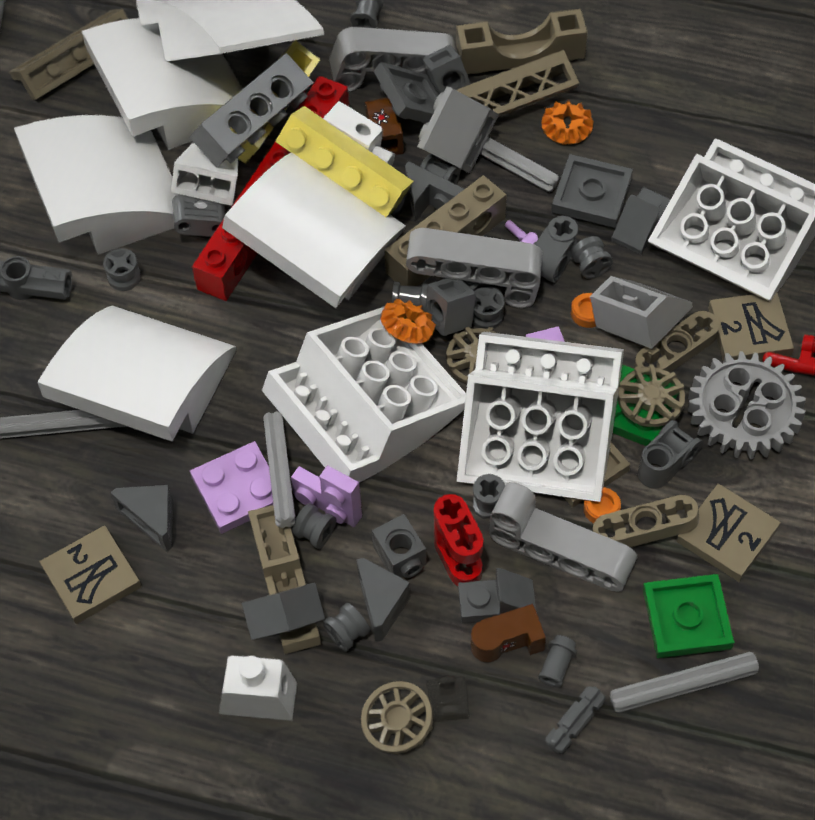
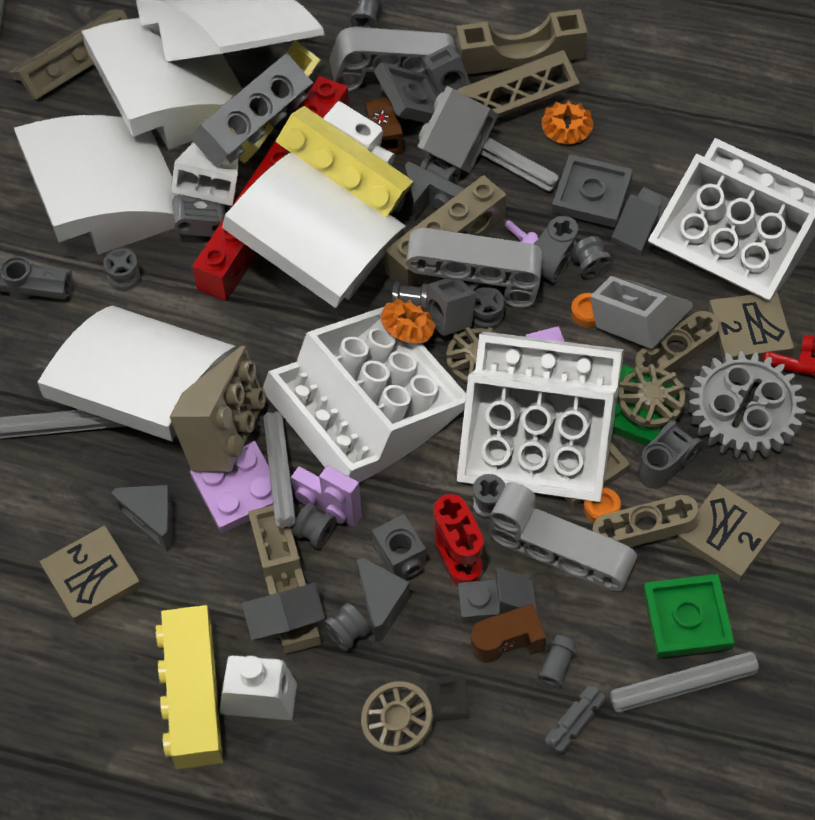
(190, 687): none -> light yellow brick
(219, 413): none -> dark tan slope

